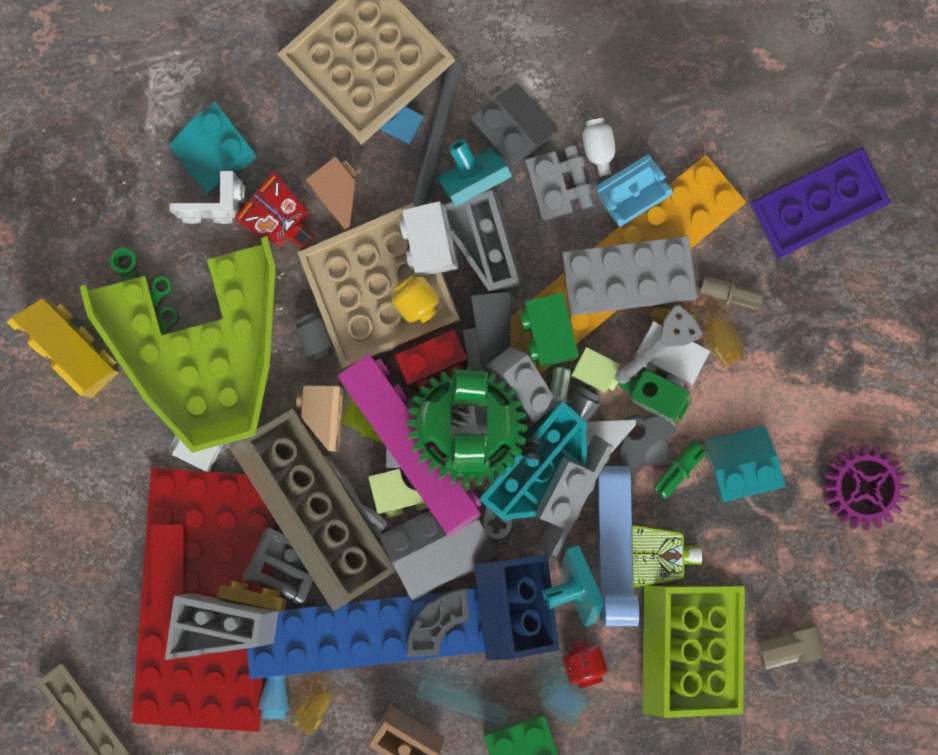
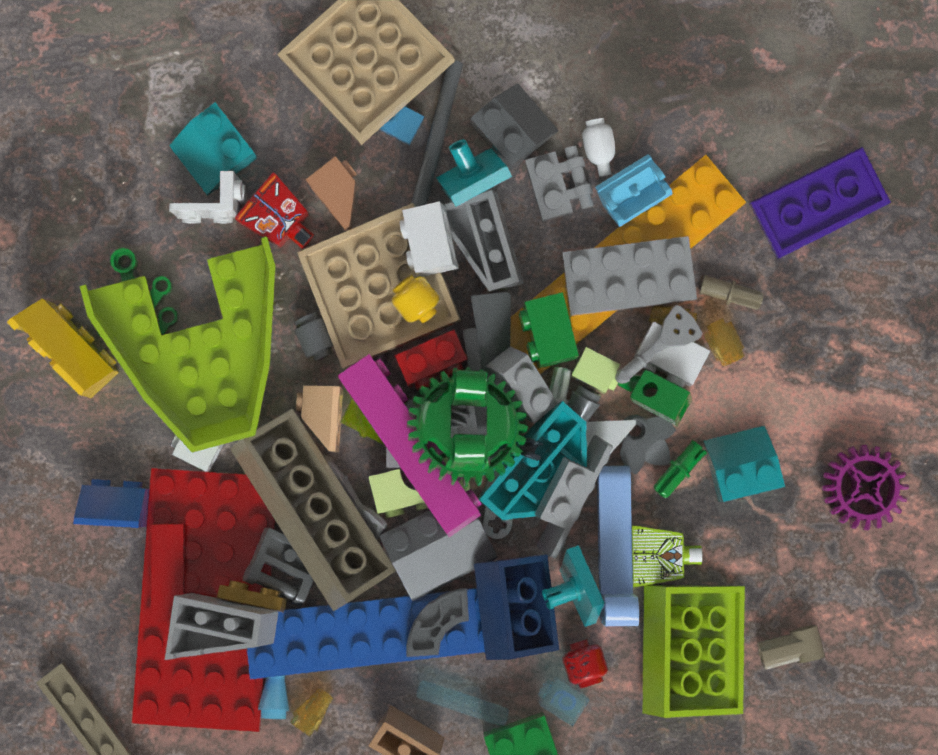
(112, 506): none -> blue slope

